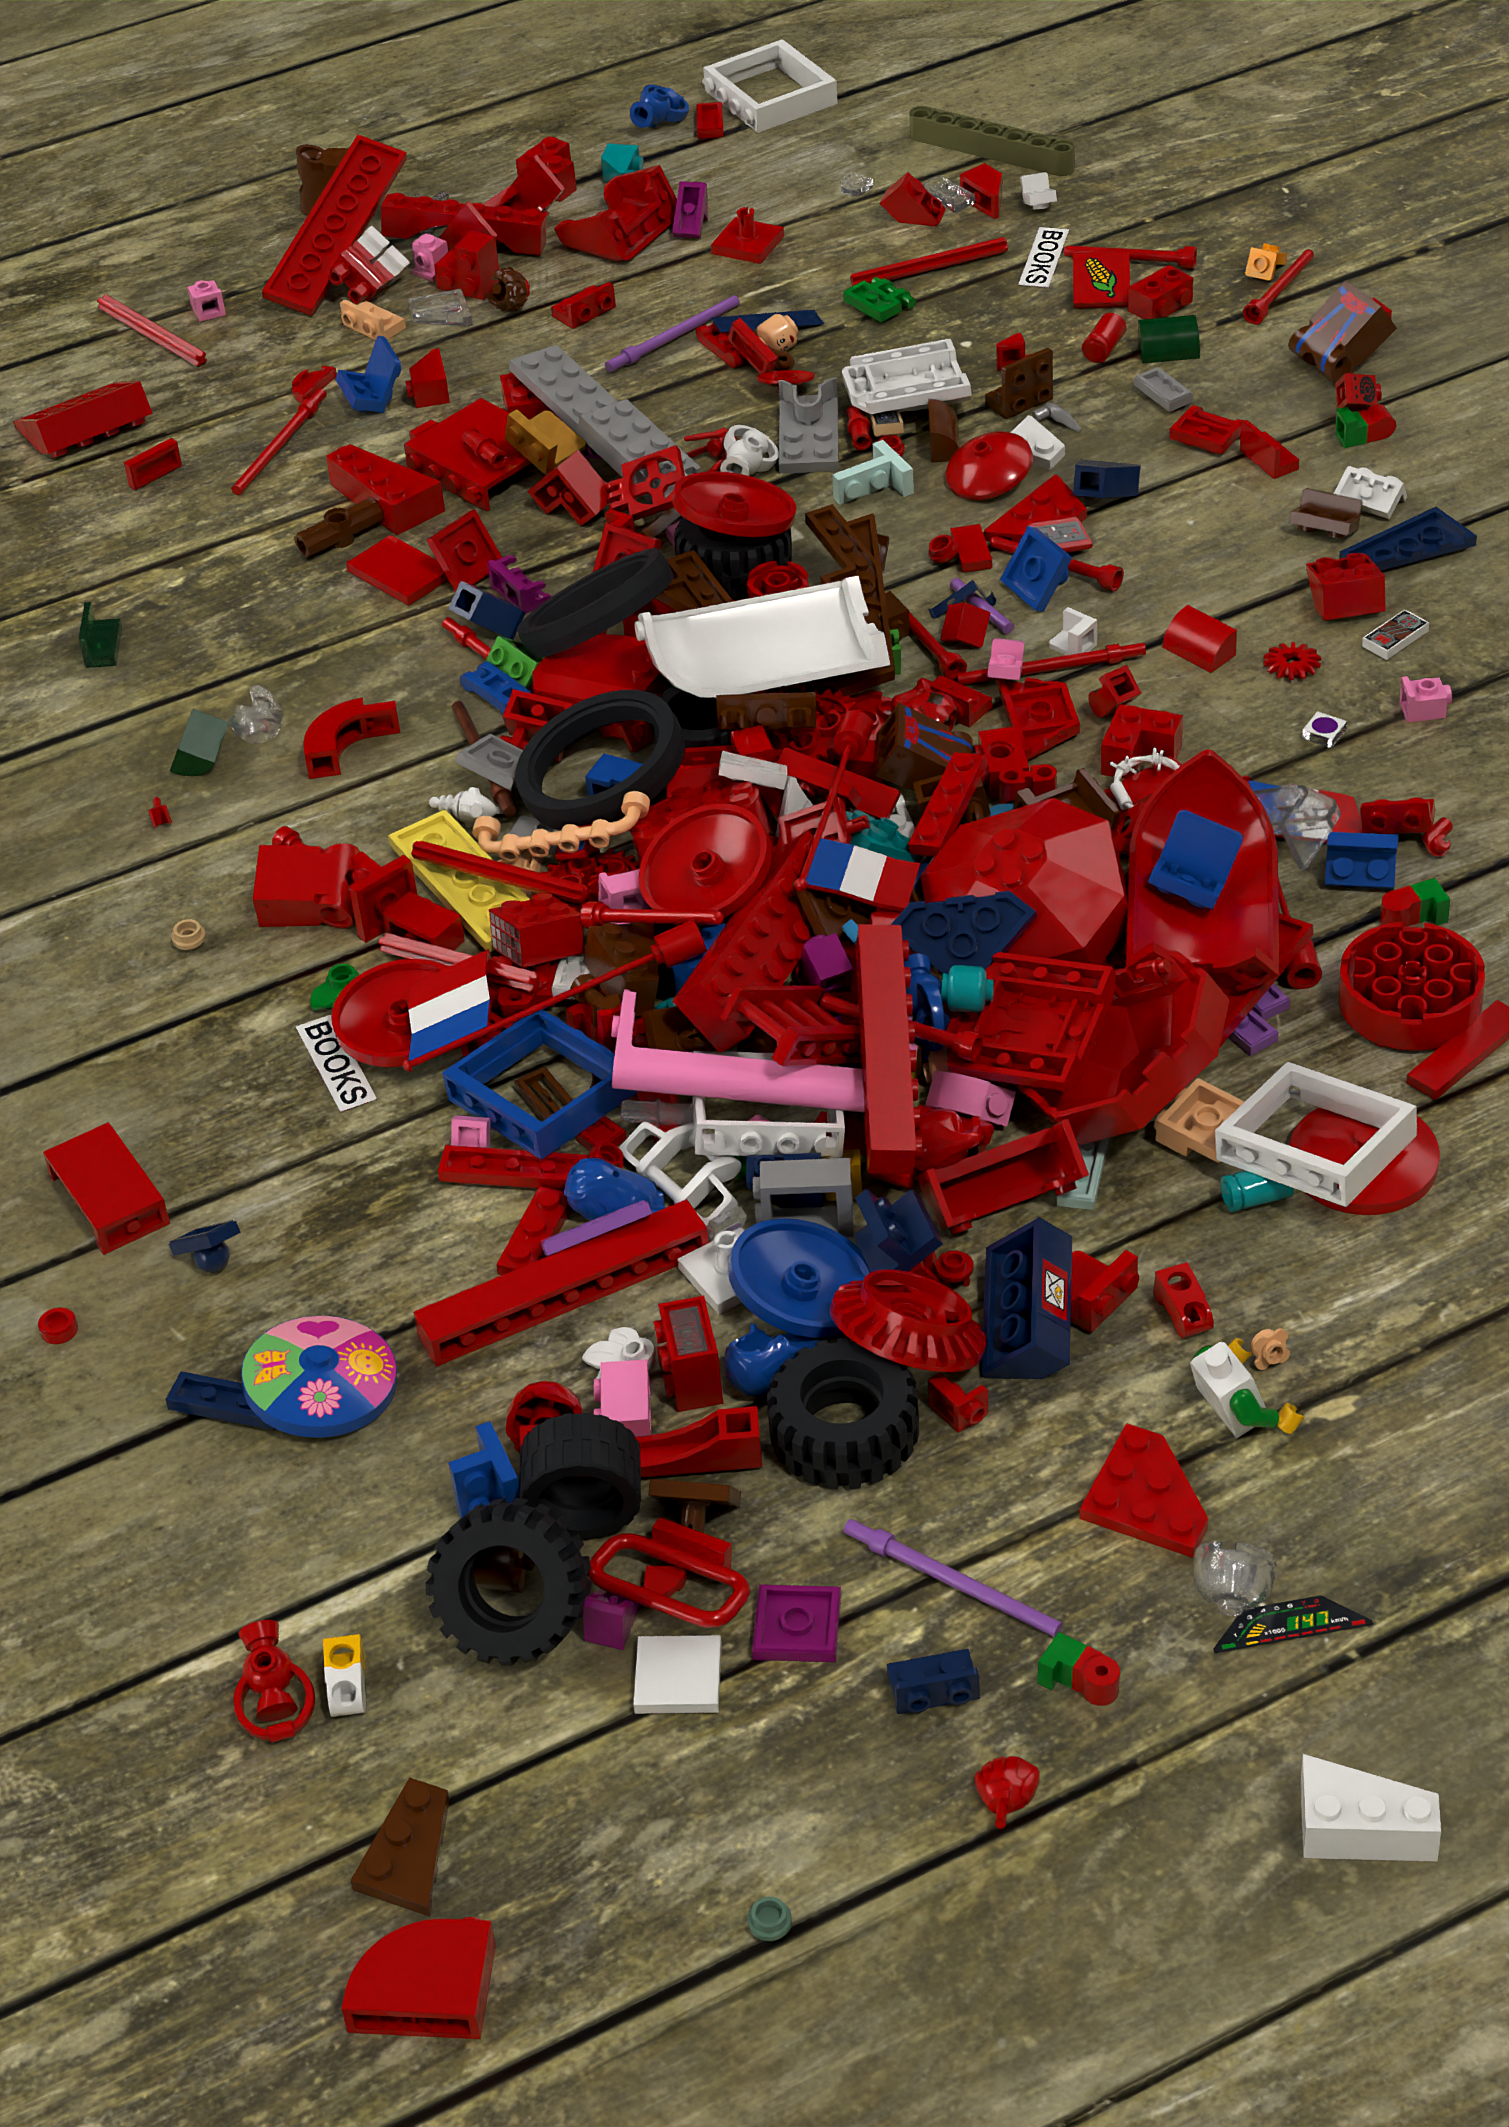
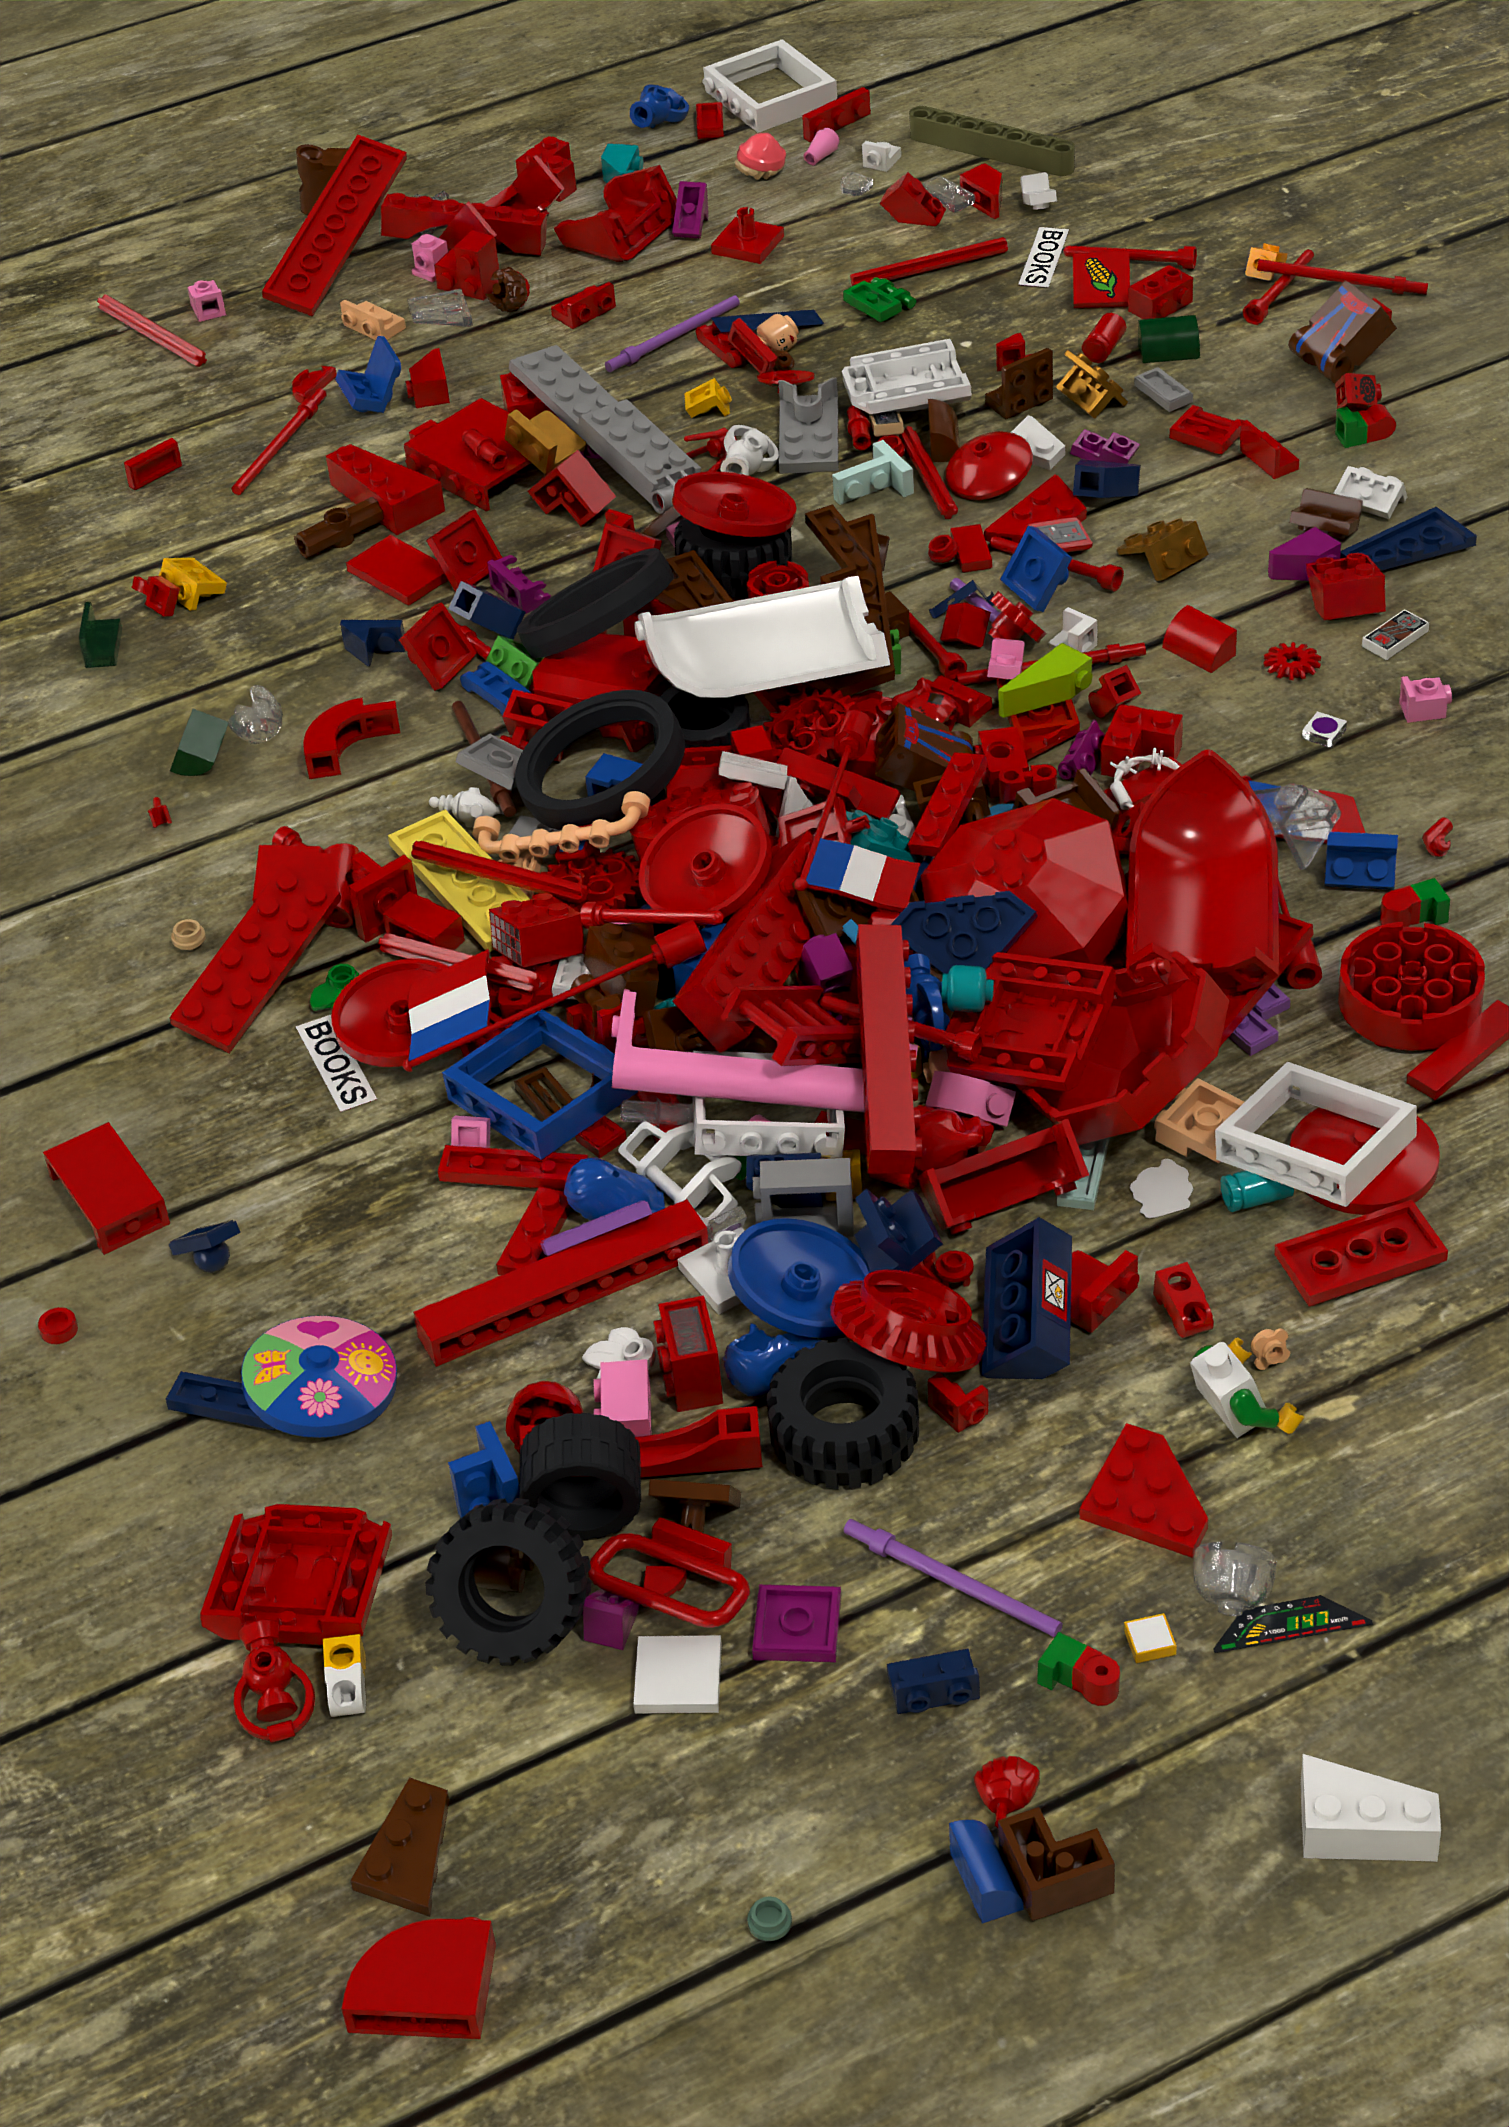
(85, 417): red slope -> none
(160, 593): none -> red plate
(192, 579): none -> yellow bracket
(255, 958): none -> red plate
(300, 1568): none -> red wedge
(365, 270): red hips -> none
(371, 636): none -> dark blue slope
(437, 646): none -> red tile
(609, 1153): red plate -> none
(621, 891): bright pink brick -> none
(624, 493): red piece -> none
(706, 396): none -> yellow bracket
(760, 156): none -> coral hair
(769, 710): reddish brown plate -> none
(822, 145): none -> bright pink cone
(837, 113): none -> red plate
(880, 155): none -> white bracket
(928, 473): none -> red axle
(983, 1870): none -> blue brick
(1013, 621): none -> red plant
(1048, 681): none -> lime slope
(1054, 1873): none -> reddish brown brick
(1057, 413): light grey bar -> none
(1083, 753): none -> magenta hinge
(1089, 386): none -> pearl gold bracket
(1094, 447): none -> magenta slope
(1150, 1638): none -> white tile
(1162, 1189): none -> white sticker
(1167, 546): none -> pearl gold bracket
(1196, 859): blue bracket -> none
(1290, 558): none -> magenta slope
(1355, 1272): none -> red plate
(1397, 285): none -> red bar
(1398, 817): red bracket -> none

